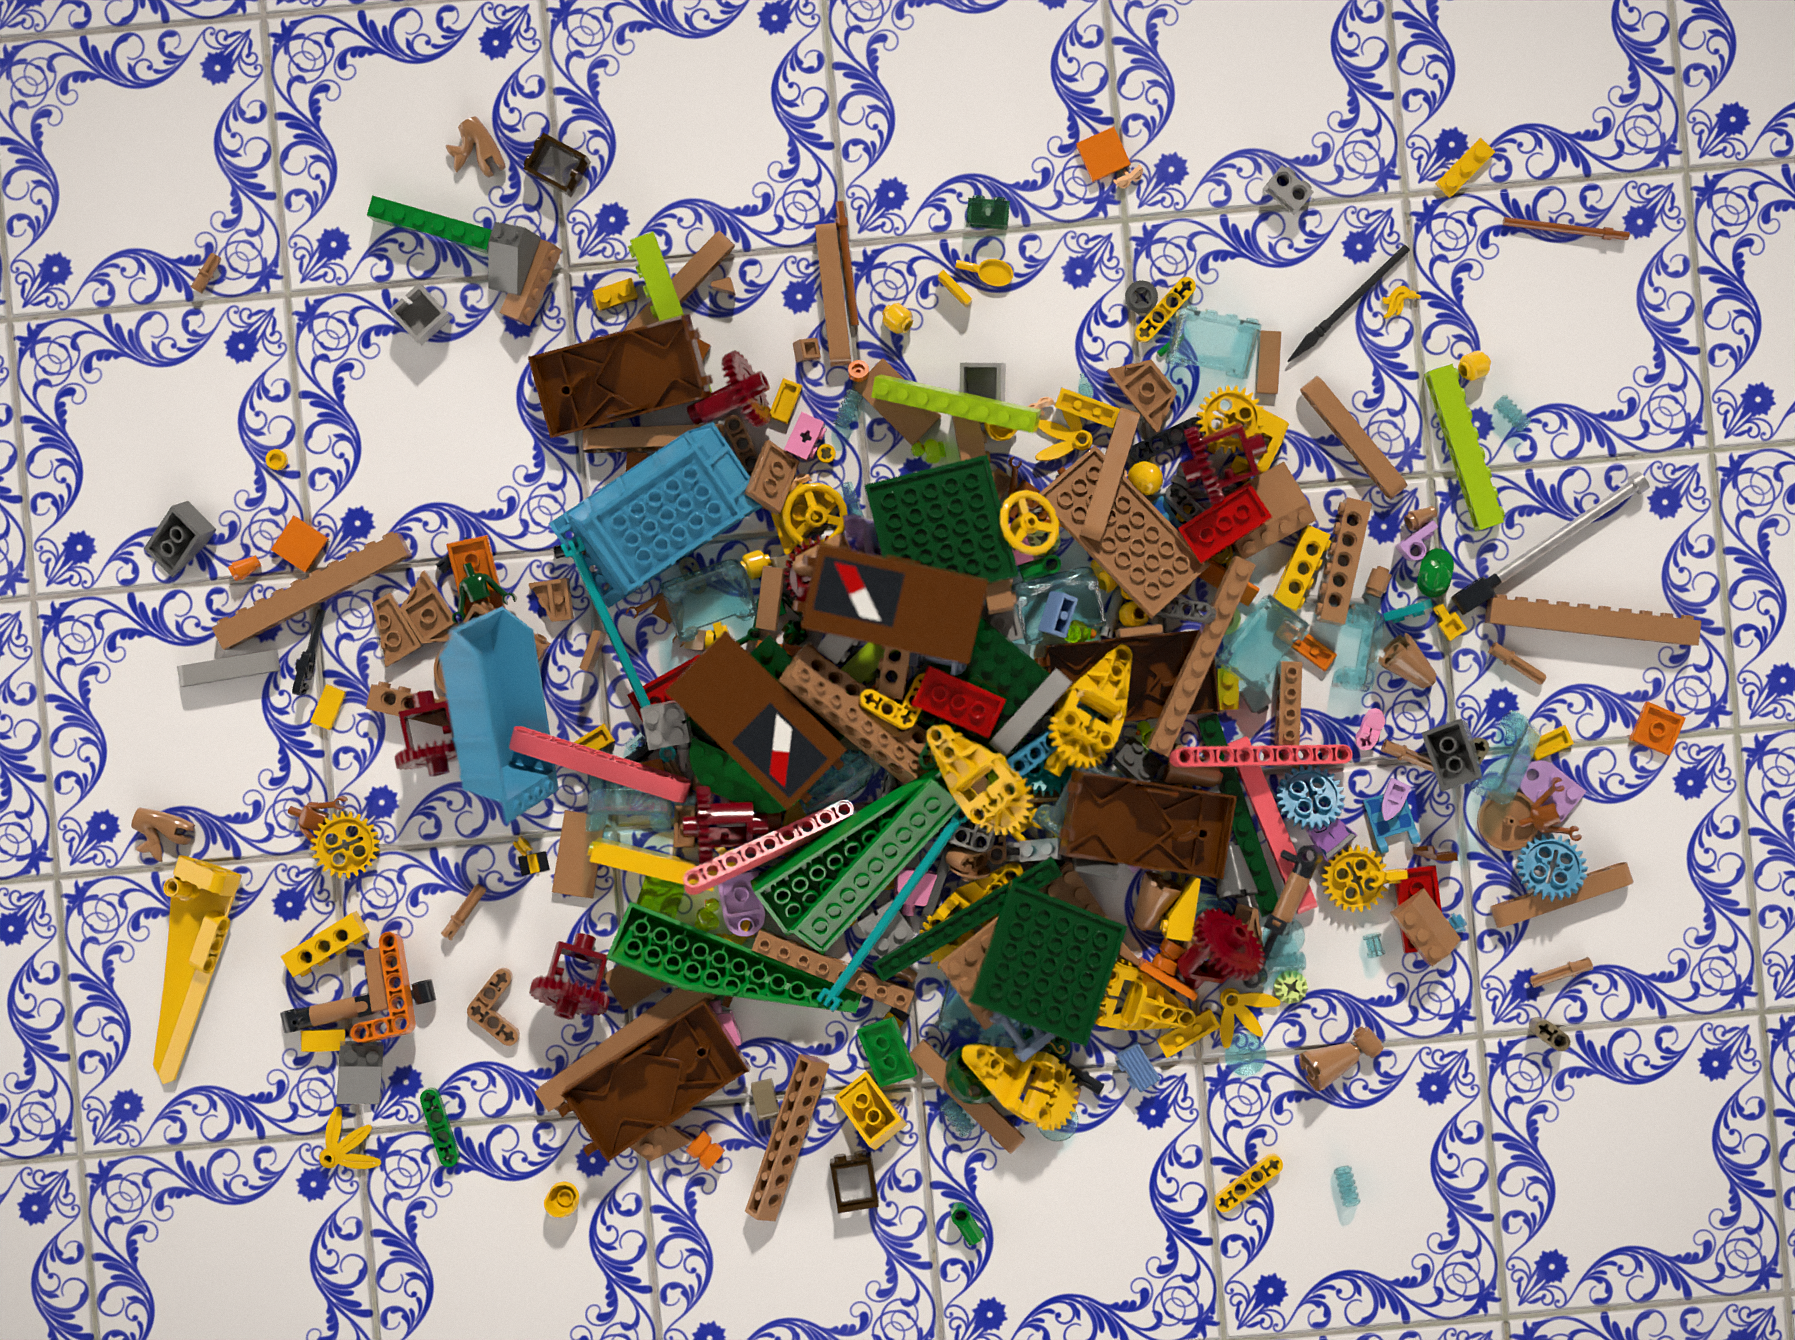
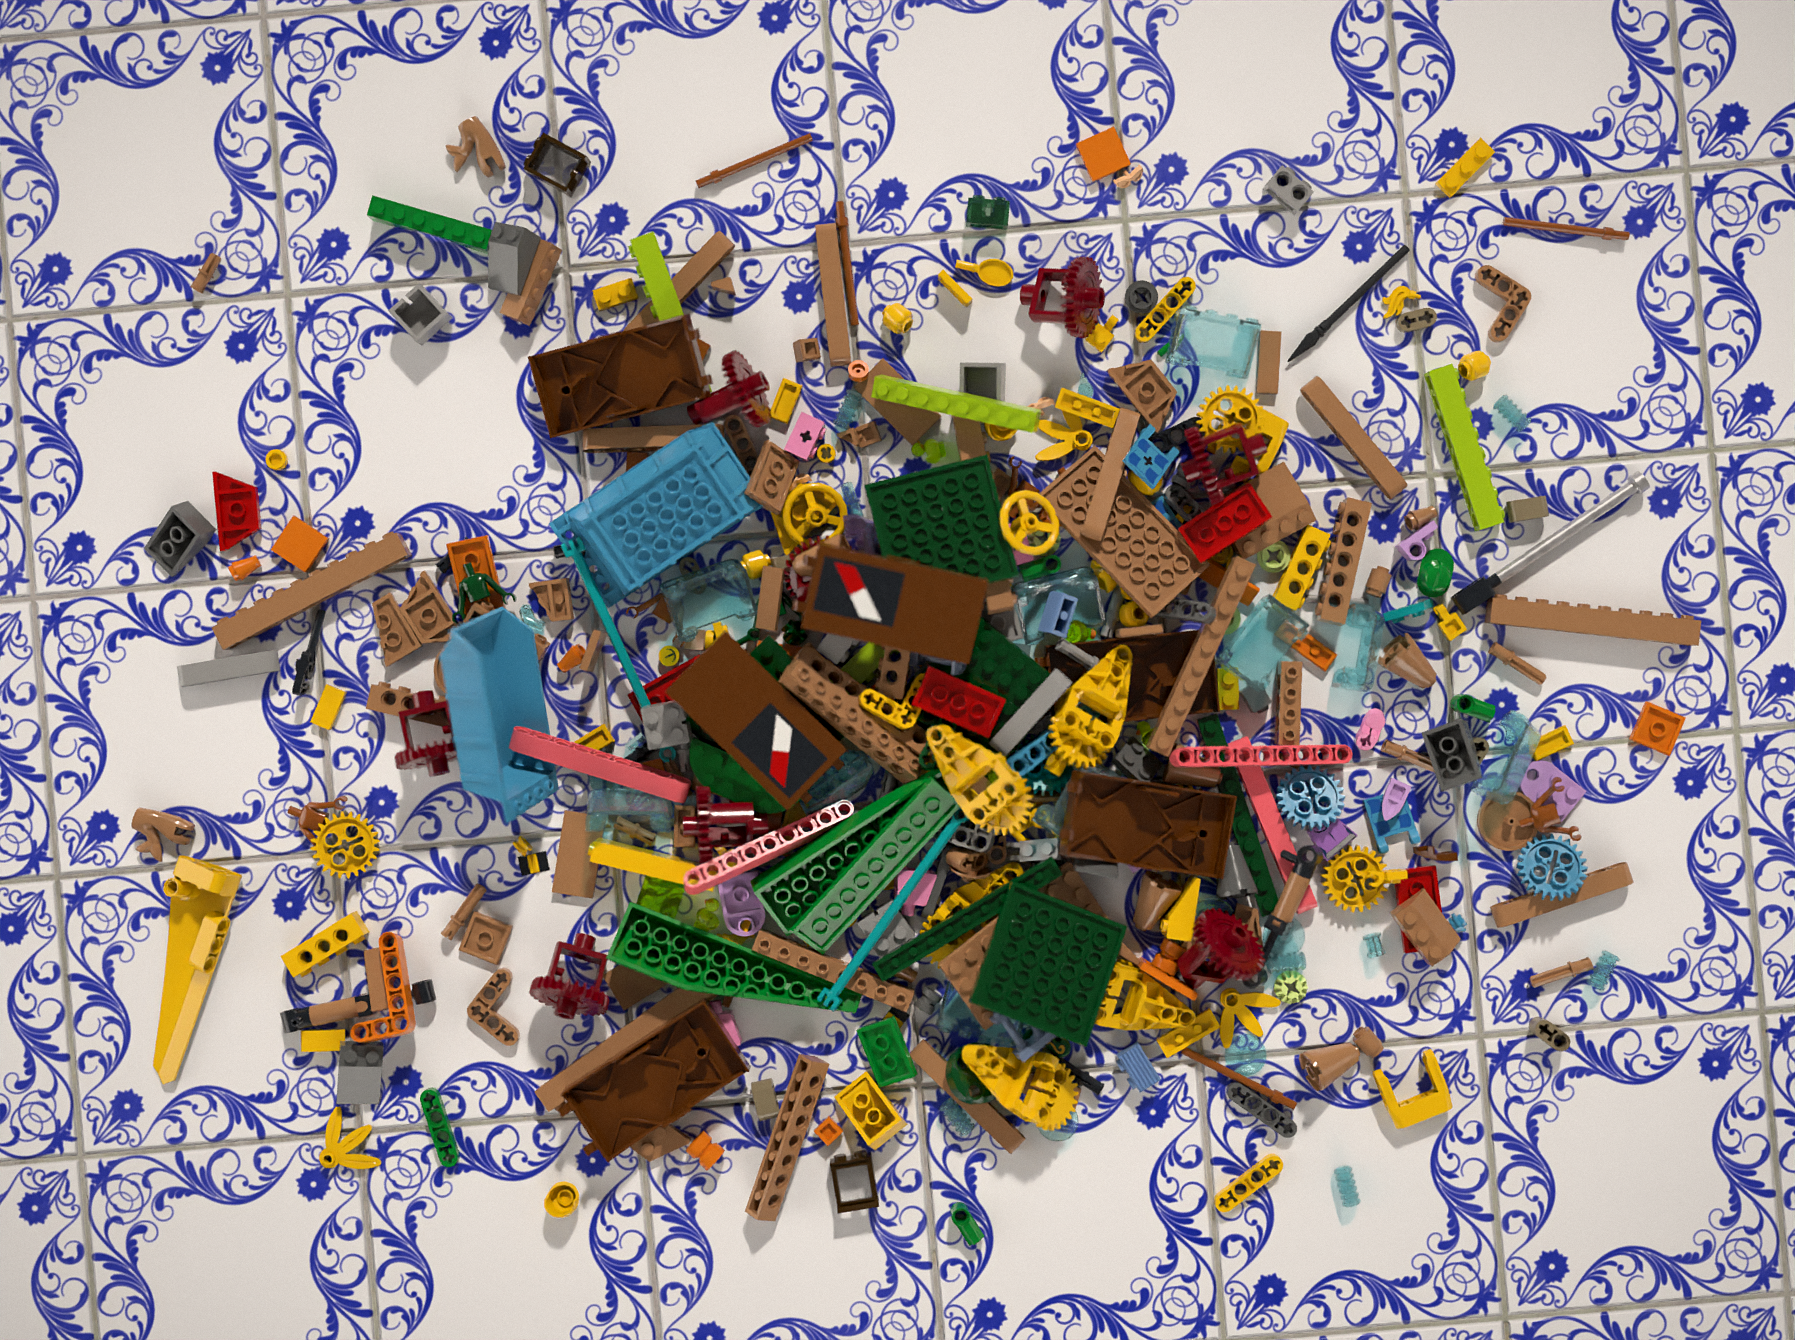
(235, 510): none -> red wing
(485, 937): none -> medium nougat tile
(527, 616): none -> clear light blue arm
(571, 658): none -> orange cone
(634, 830): none -> medium nougat pin
(669, 655): none -> yellow tile
(717, 176): none -> dark orange bar
(828, 1130): none -> orange plate
(862, 435): none -> medium nougat slope
(928, 1000): none -> dark grey wheel
(1076, 654): none -> light grey pin
(1082, 296): none -> dark red piece
(1101, 335): none -> yellow plate
(1147, 459): none -> dark azure flag
(1262, 1108): none -> dark grey beam
(1274, 566): none -> yellowish green gear
(1274, 1095): none -> dark orange bar
(1416, 325): none -> dark tan beam
(1420, 1106): none -> yellow connector
(1474, 707): none -> green piece
(1509, 296): none -> medium nougat beam
(1527, 509): none -> dark tan beam
(1603, 970): none -> clear light blue piece

